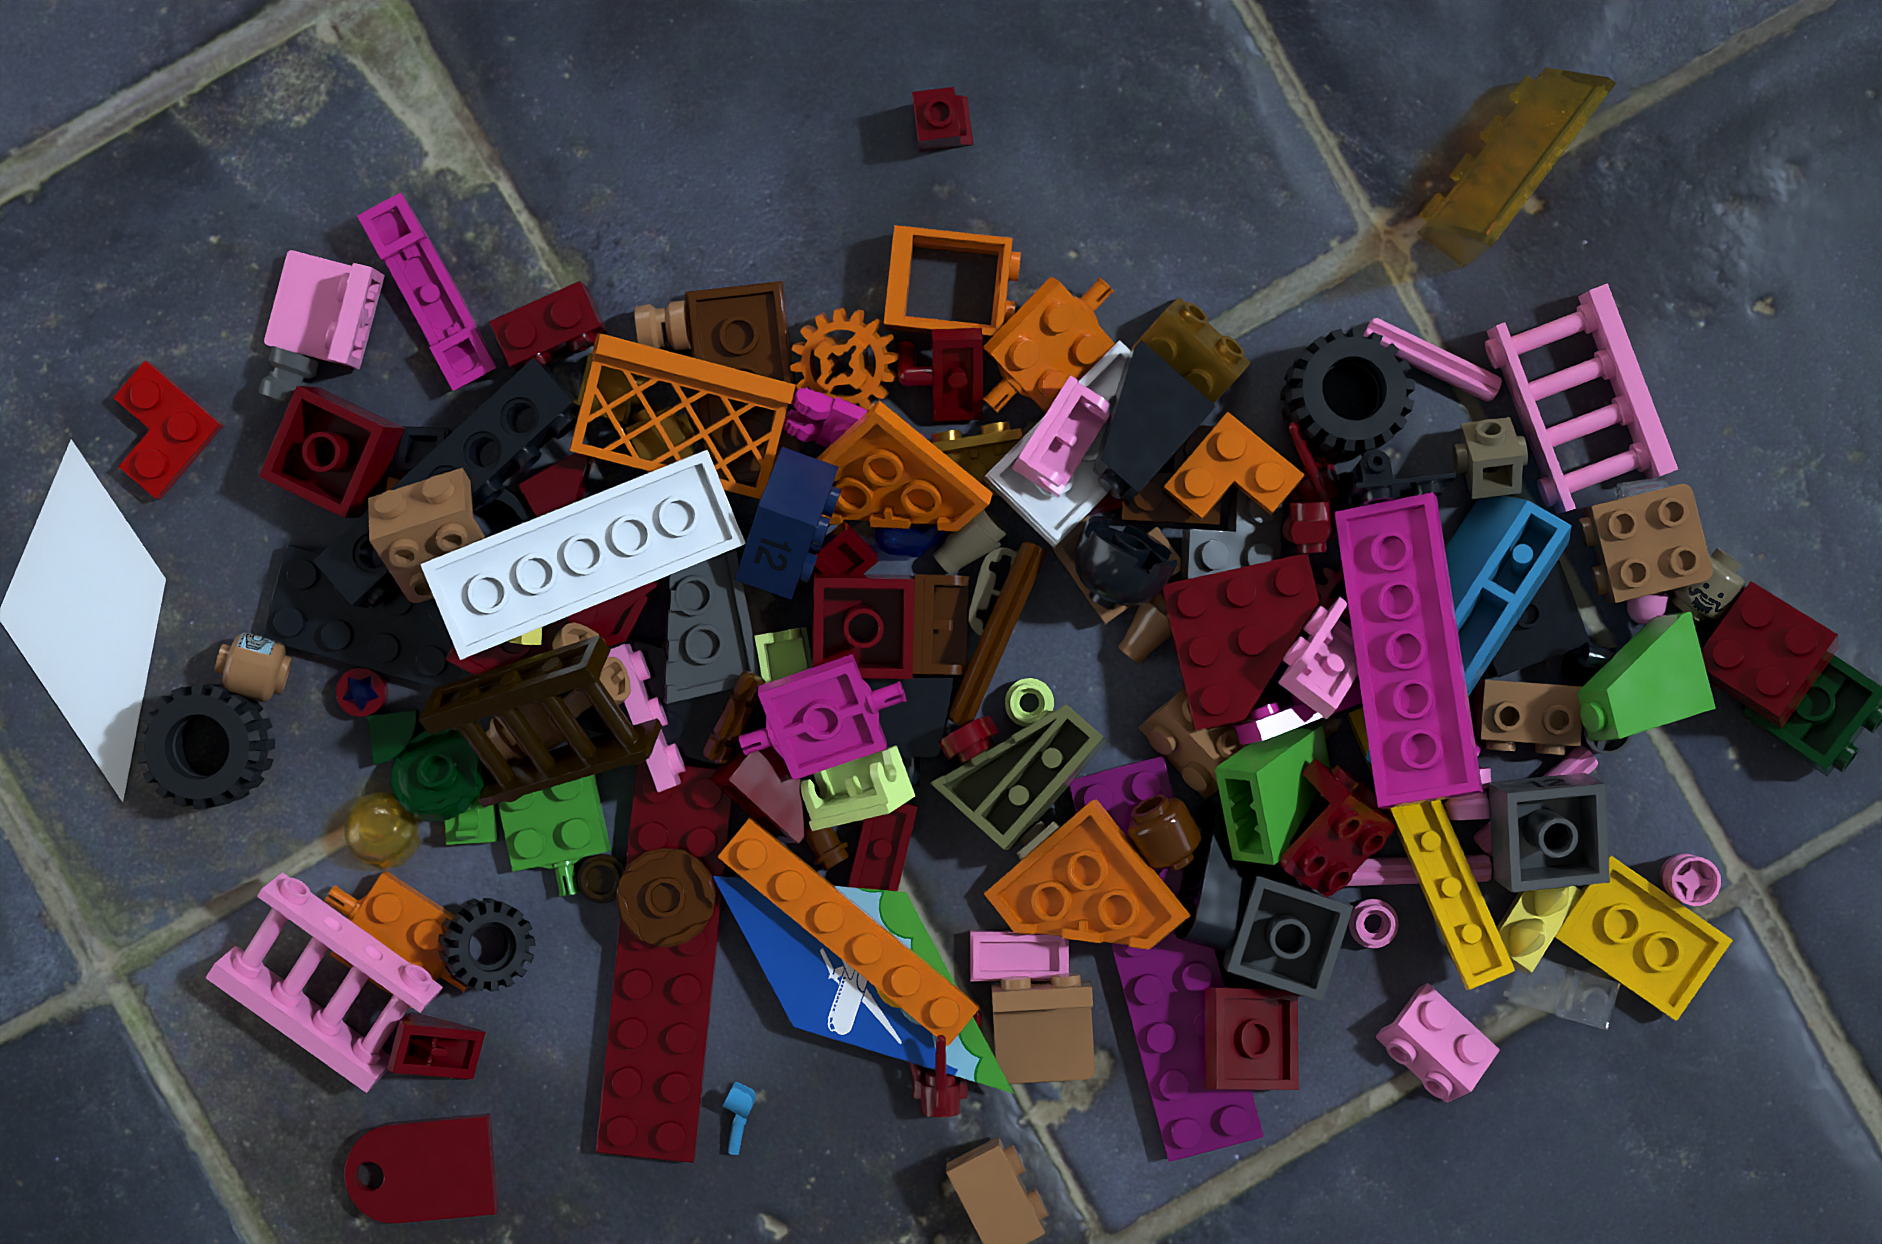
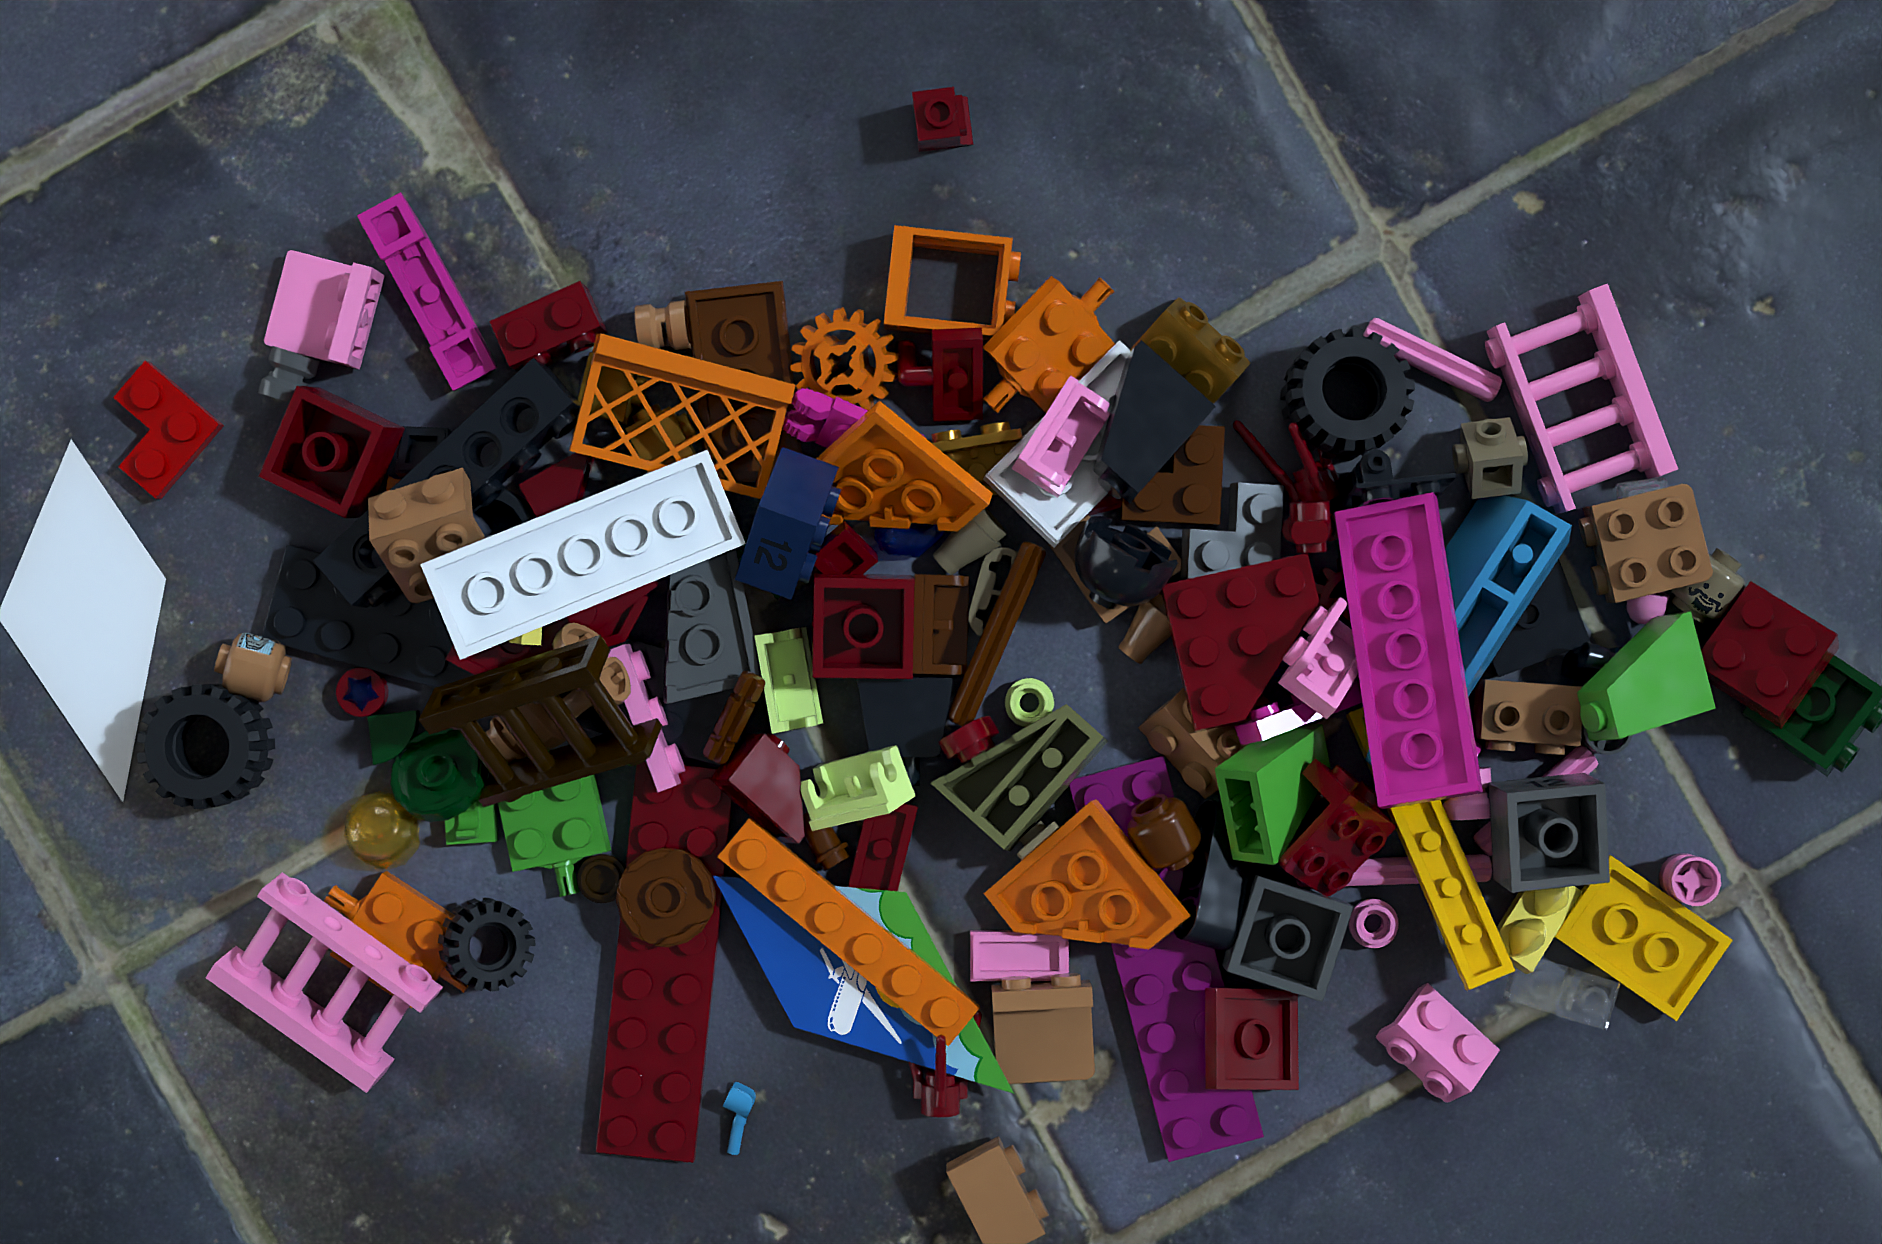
(428, 1169): dark red tile -> none
(435, 1048): dark red slope -> none
(822, 717): dark pink plate -> none
(1228, 458): orange plate -> none
(1511, 162): clear yellow slope -> none

